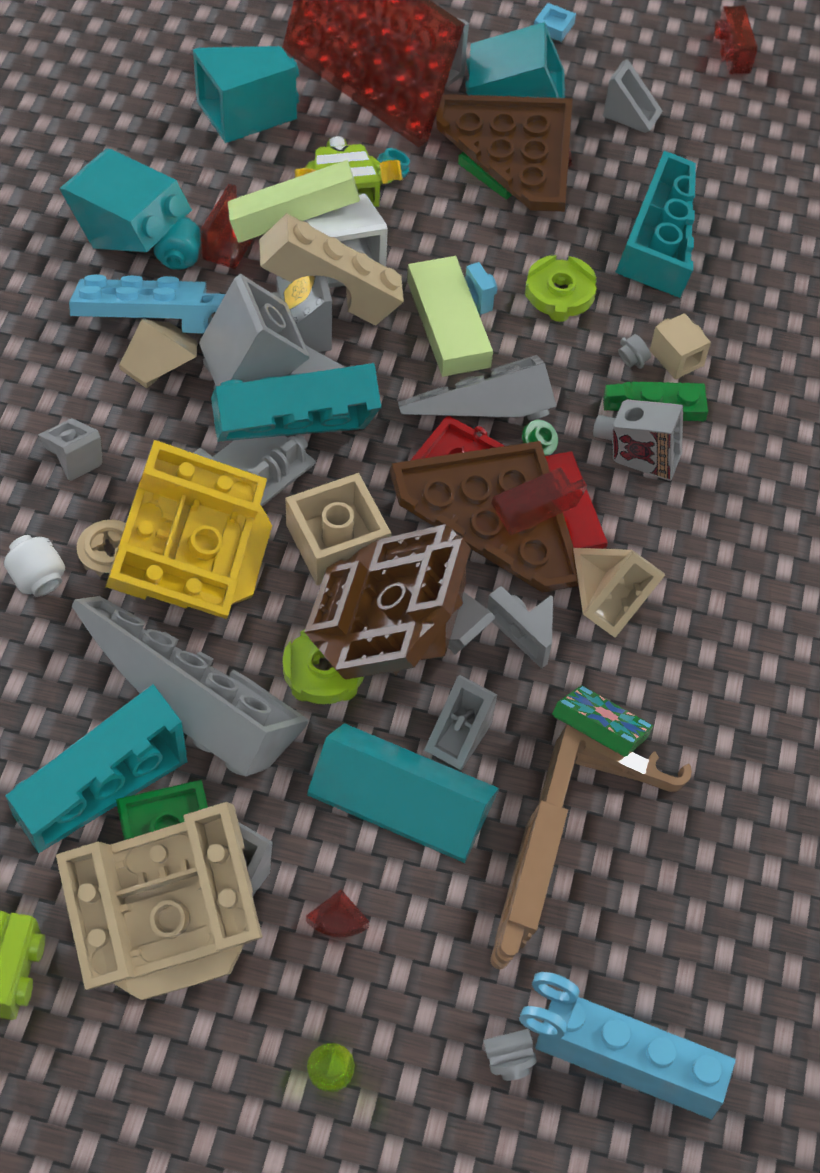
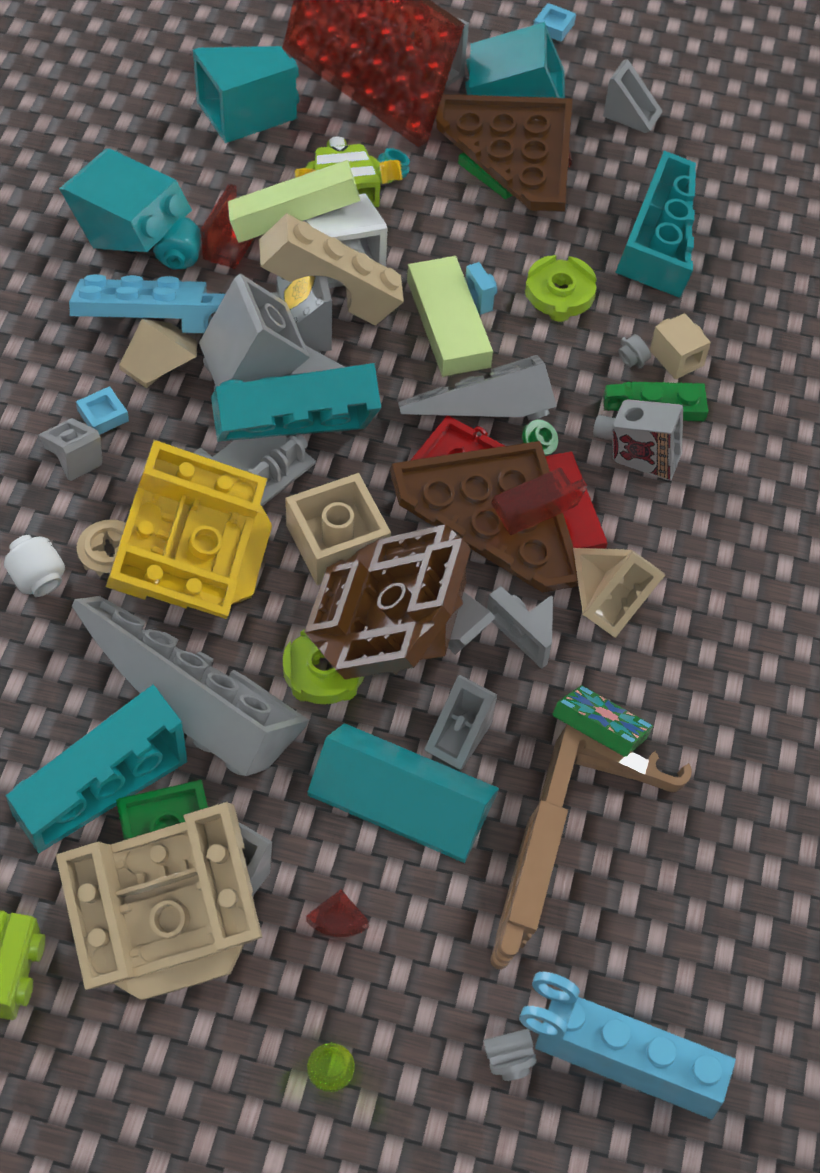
(102, 410): none -> medium azure plate
(736, 39): clear red piece -> none

